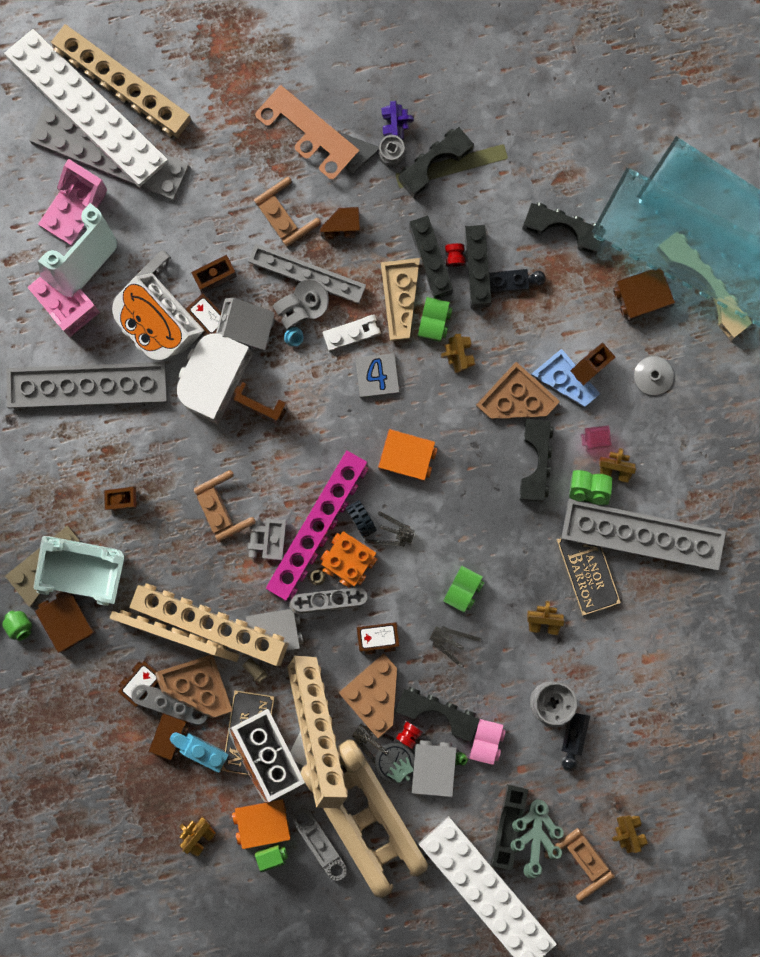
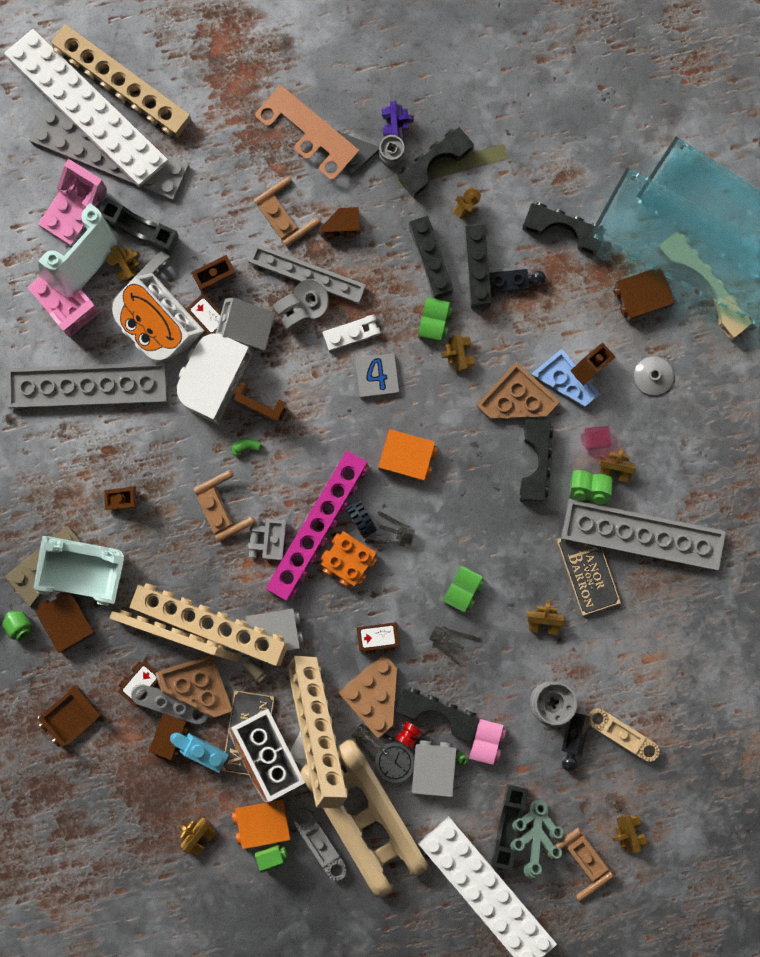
(69, 717): none -> reddish brown panel
(127, 261): none -> pearl gold hips
(141, 228): none -> pearl dark grey arch
(244, 444): none -> bright green arm
(294, 336): medium azure plate -> none
(317, 582): dark tan pin -> none
(329, 604): light grey beam -> none
(399, 291): tan wing -> none
(401, 771): sand green piece -> none
(455, 255): red wheel -> none
(467, 202): none -> pearl gold hips
(623, 735): none -> tan plate

